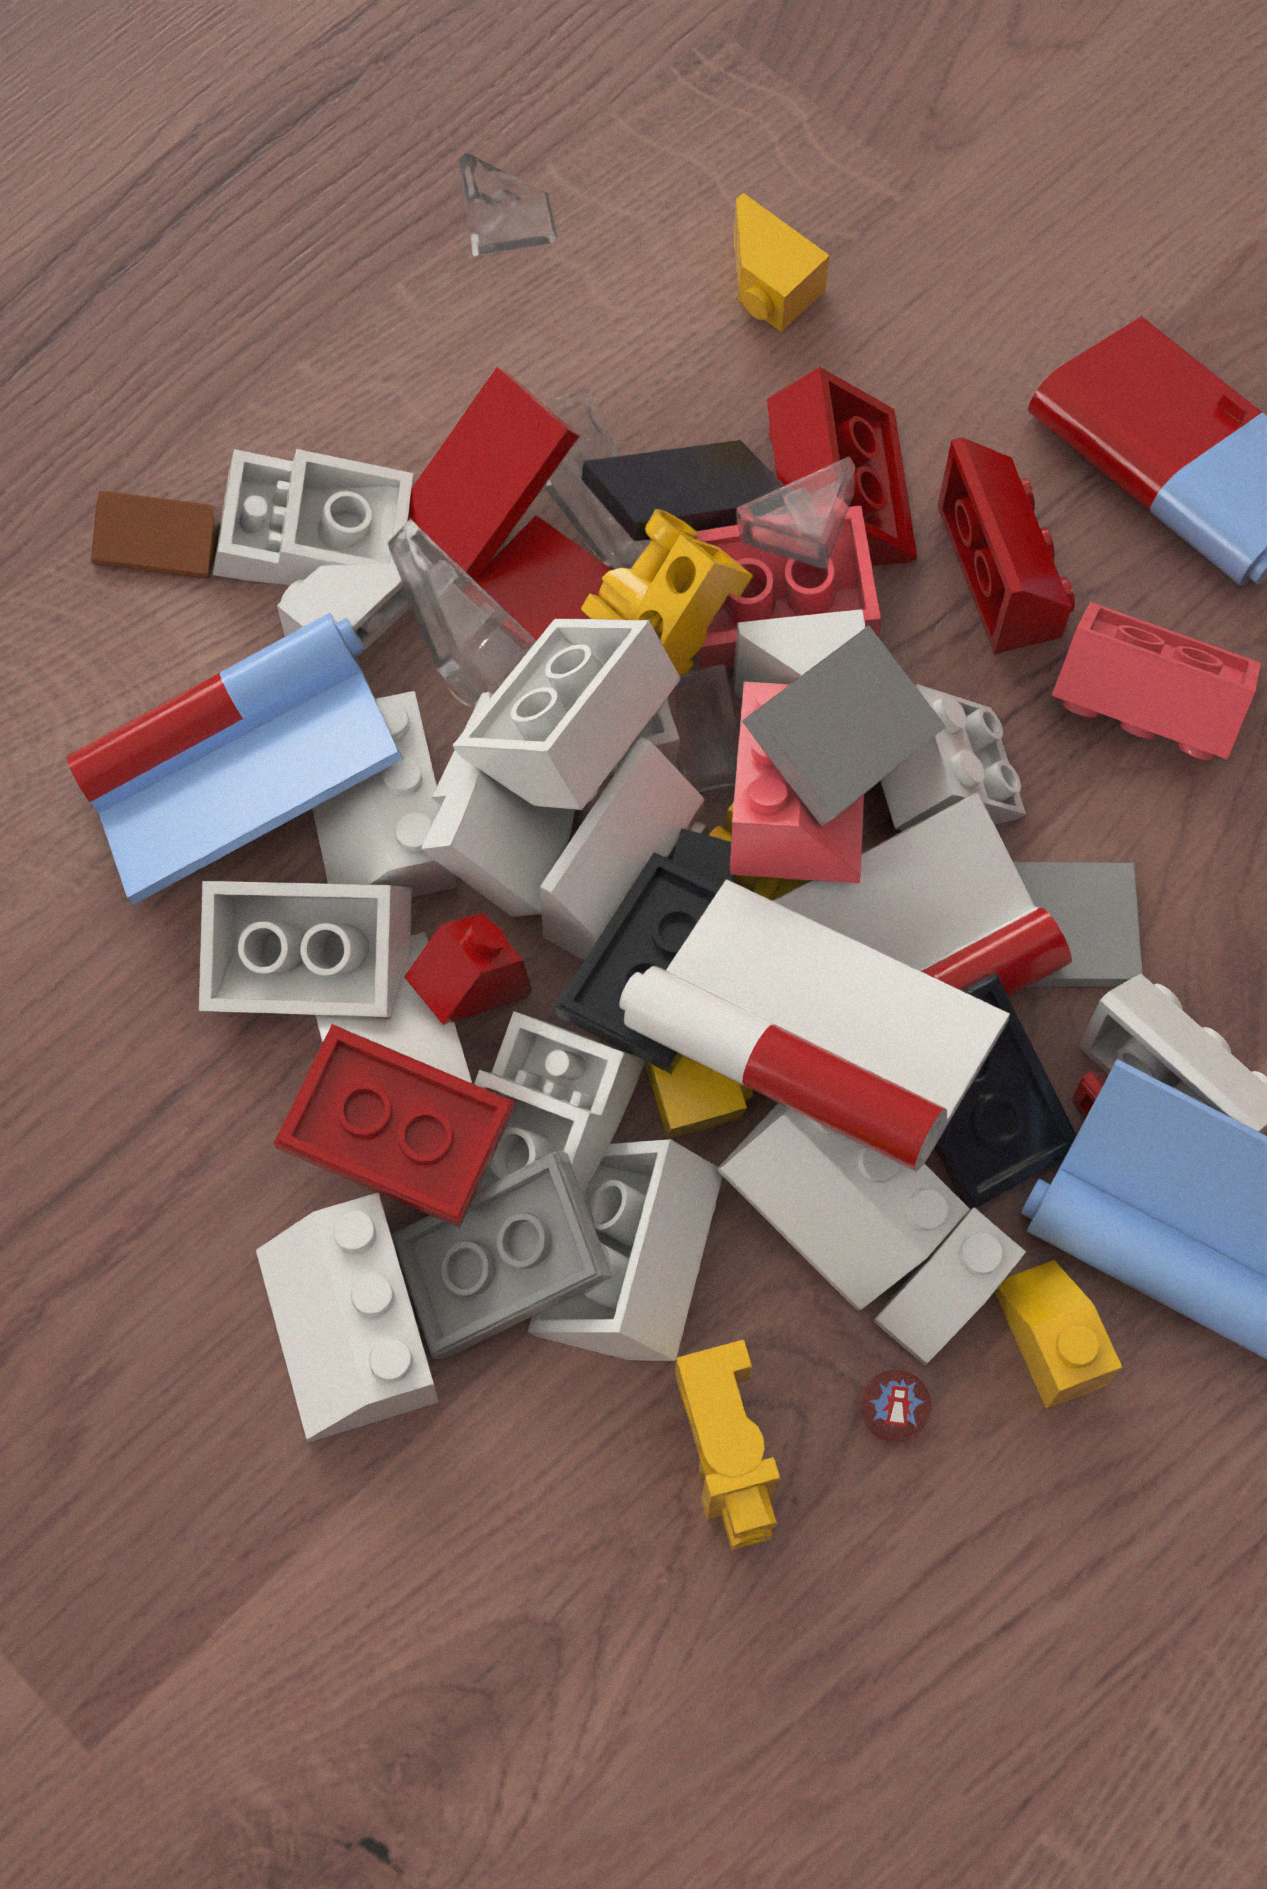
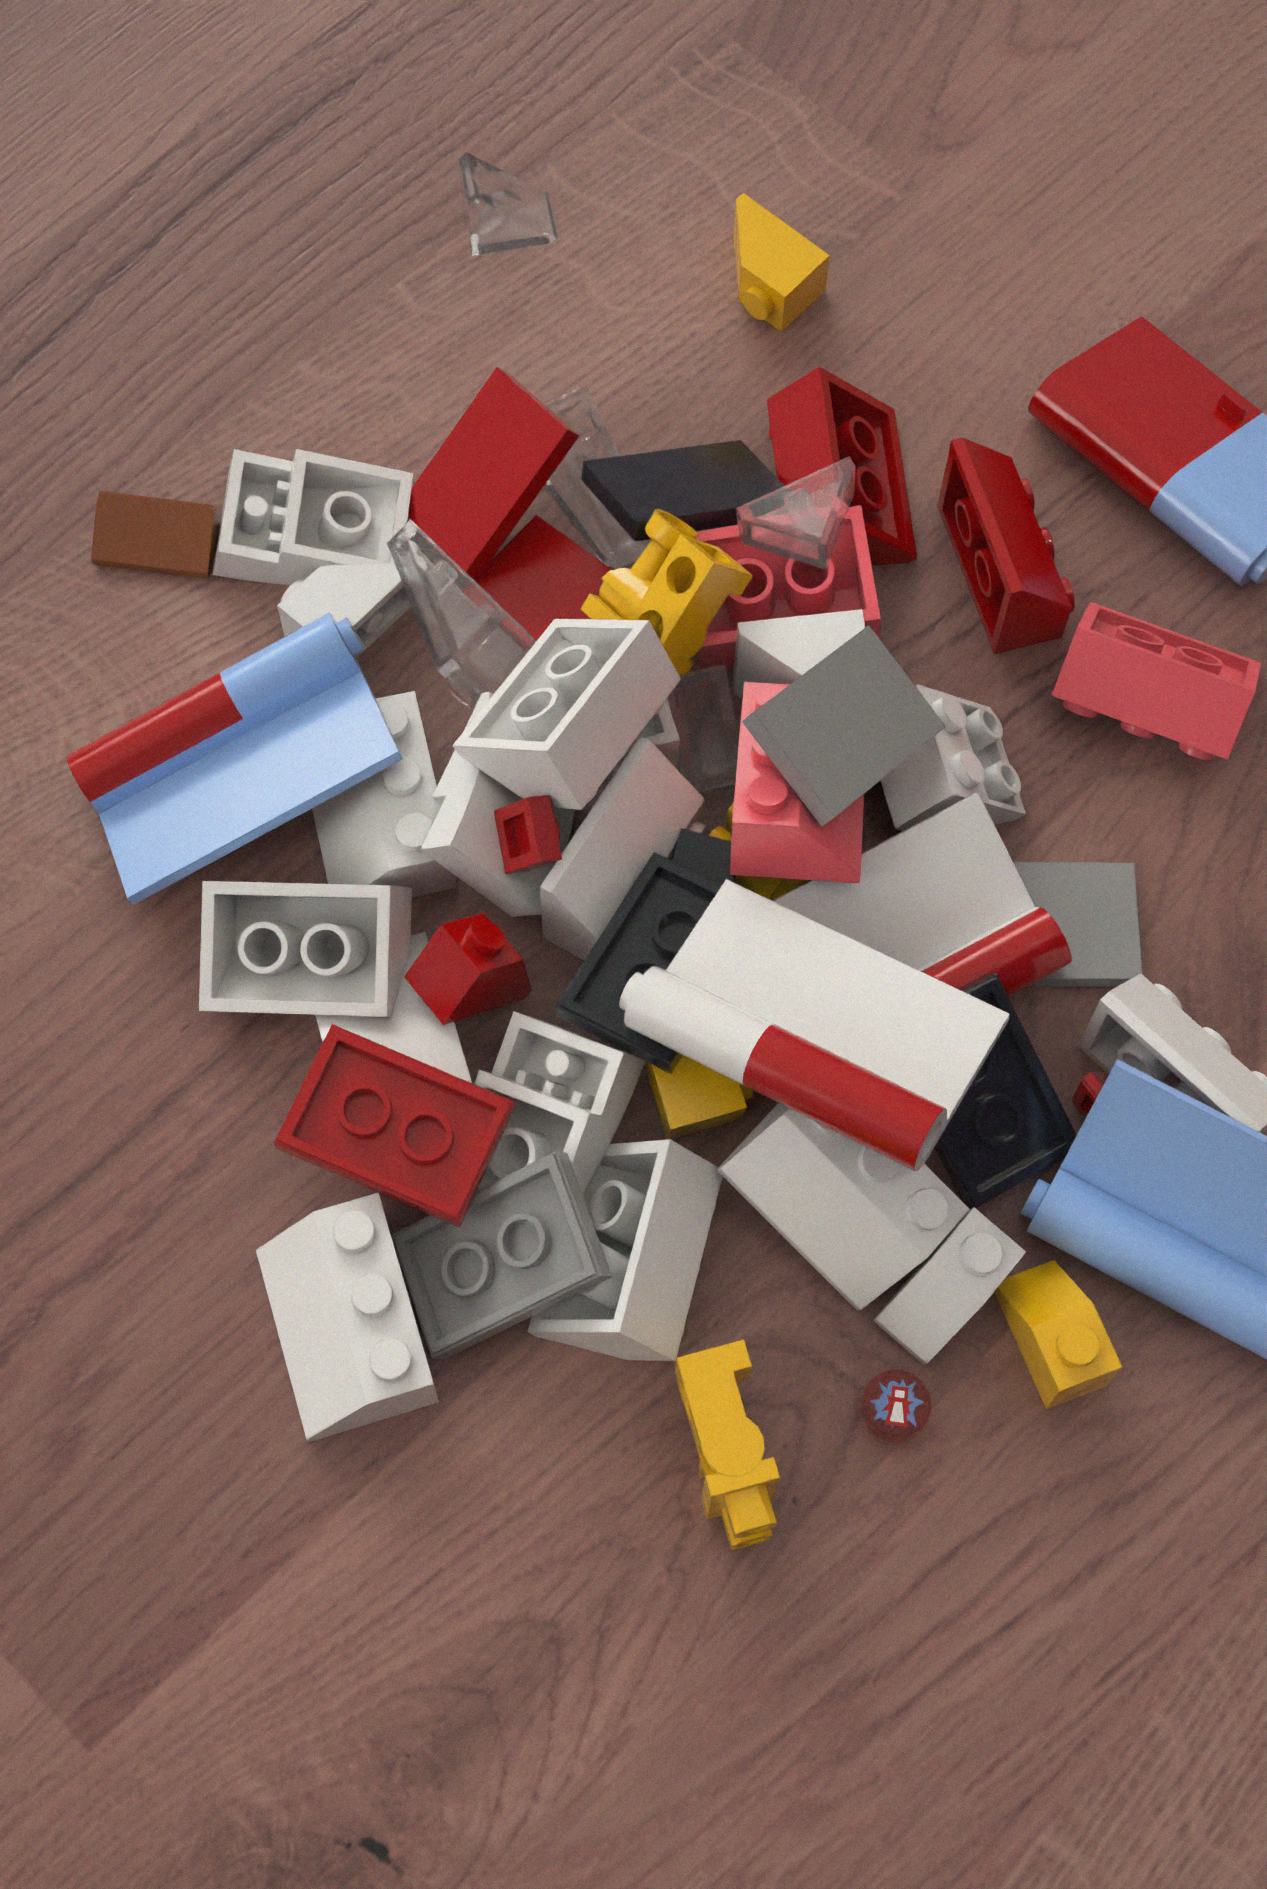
(528, 834): none -> red plate

